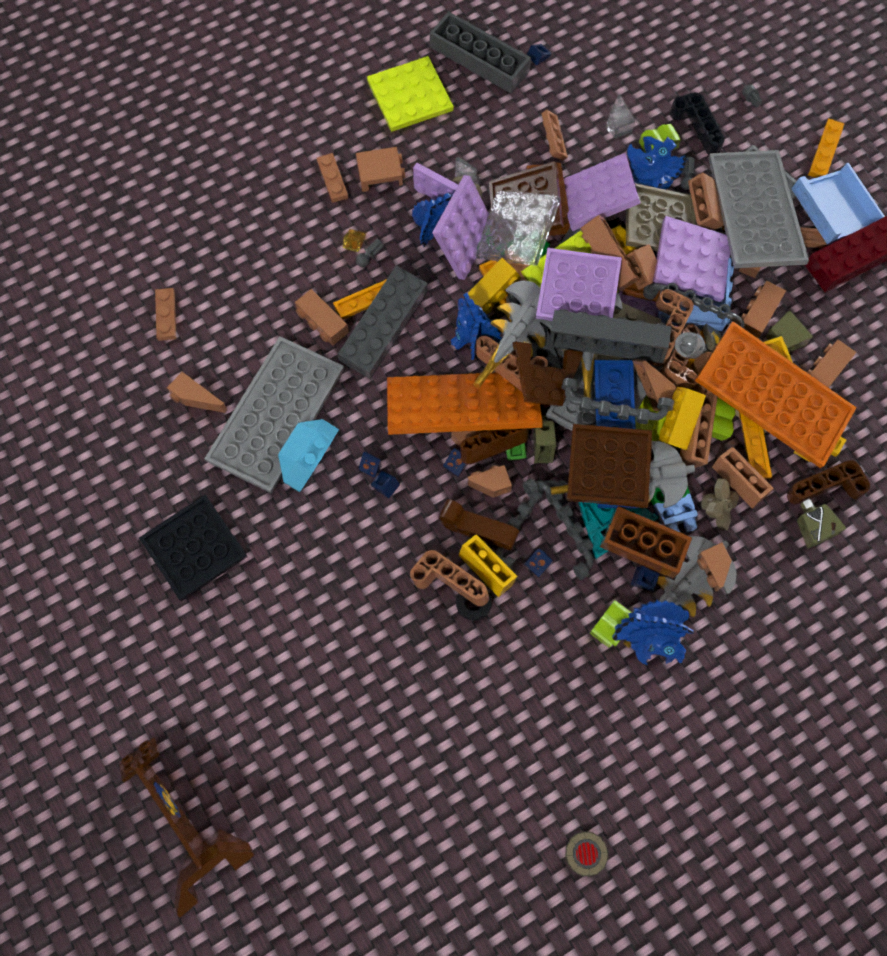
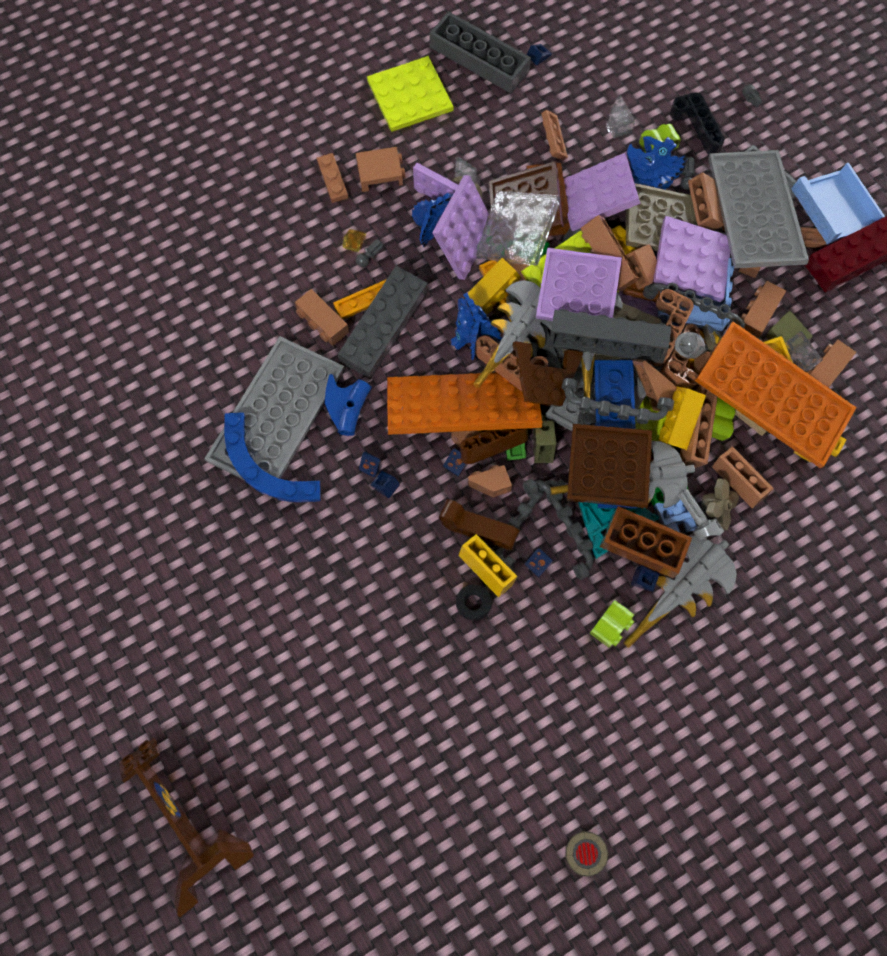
(165, 314): nougat plate -> none
(193, 395): nougat slope -> none
(193, 547): black plate -> none
(256, 477): none -> blue plate
(304, 451): medium azure wedge -> none
(338, 402): none -> blue pin
(453, 580): nougat beam -> none
(655, 630): blue piece -> none
(705, 527): none -> light grey piece
(716, 565): nougat slope -> none
(755, 446): light orange plate -> none
(803, 352): none -> clear slope
(818, 524): olive torso -> none
(824, 484): reddish brown beam -> none
(826, 148): light orange plate -> none

